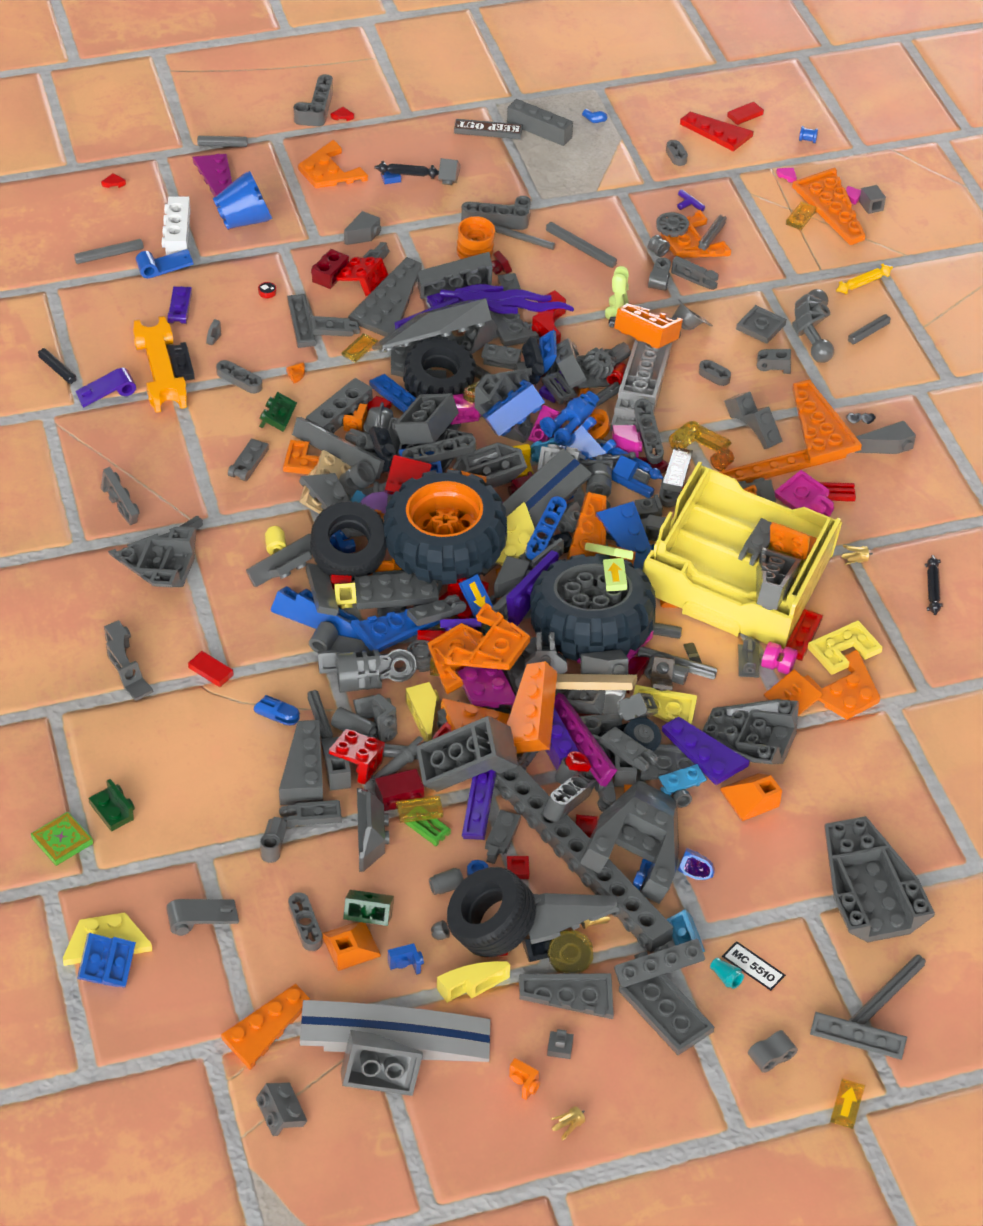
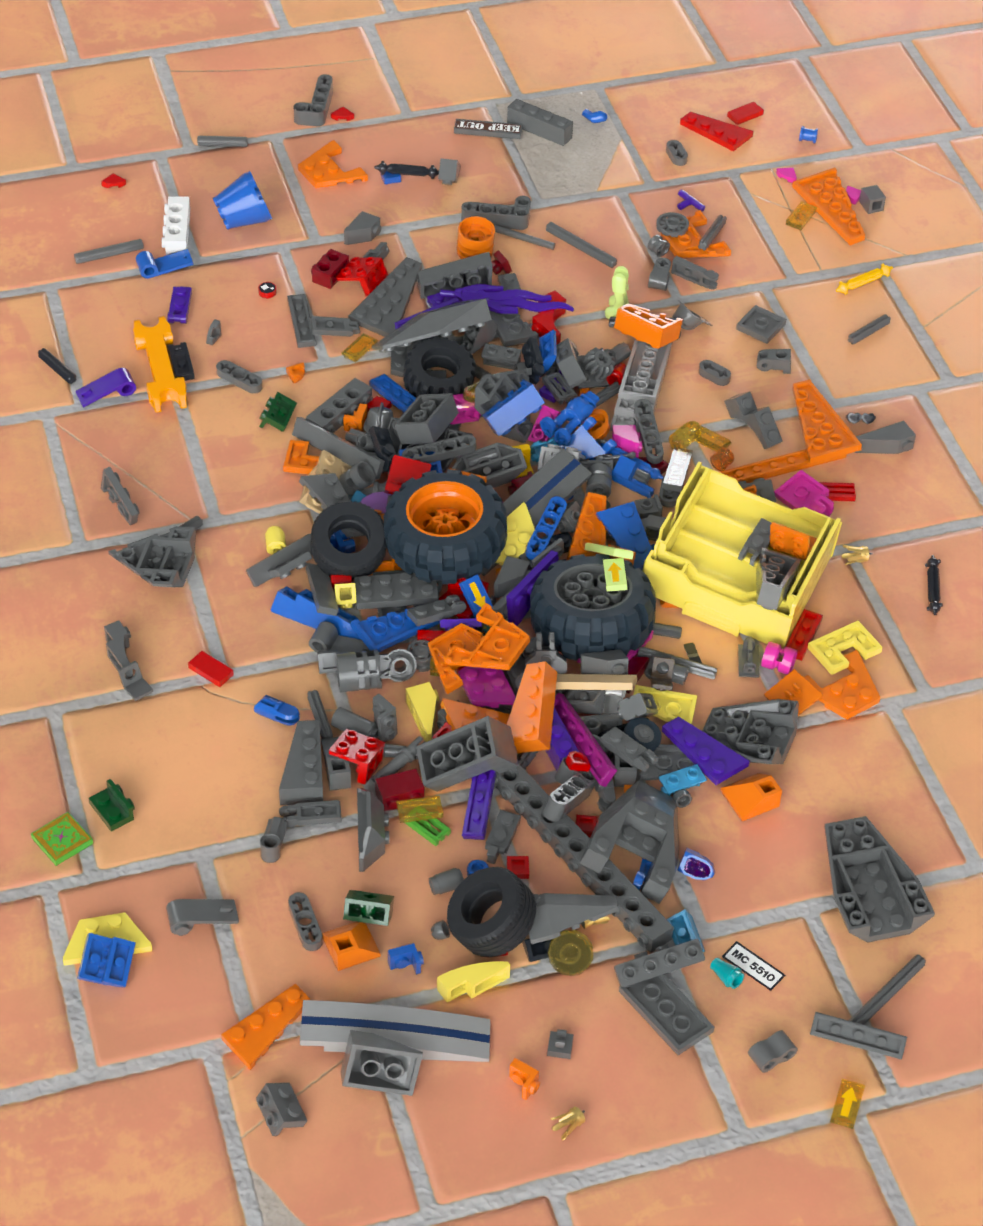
(215, 171): magenta wing -> none
(248, 459): dark grey plate -> none
(364, 706): dark grey plate -> none
(573, 992): dark grey wing -> none
(809, 312): dark grey piece -> none

